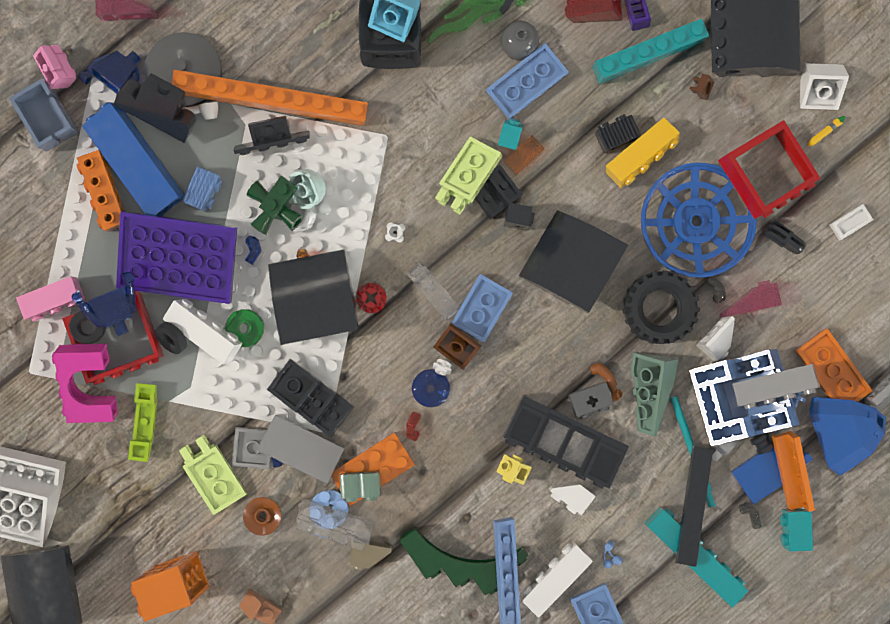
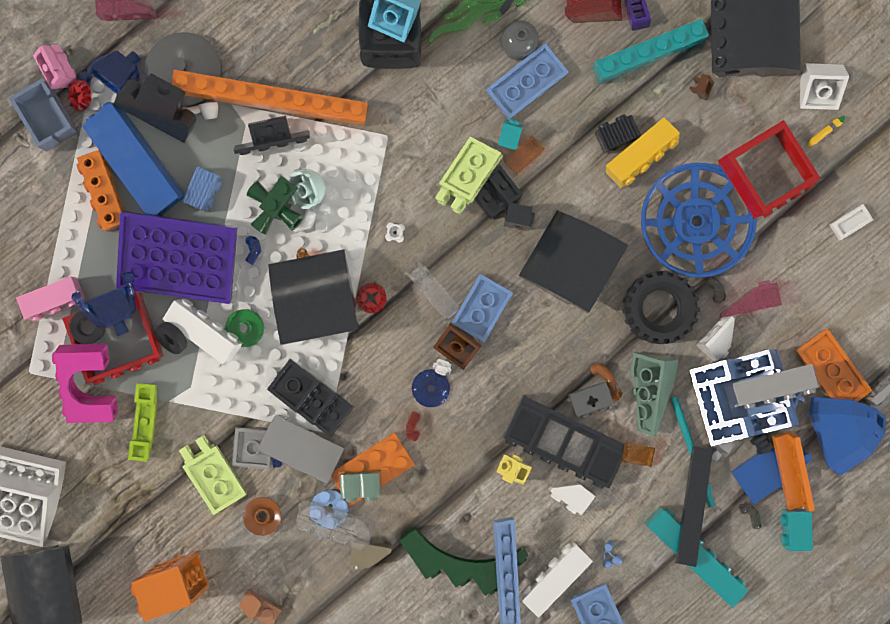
(84, 100): none -> red gear
(638, 454): none -> clear orange tile
(785, 237): black arm -> none

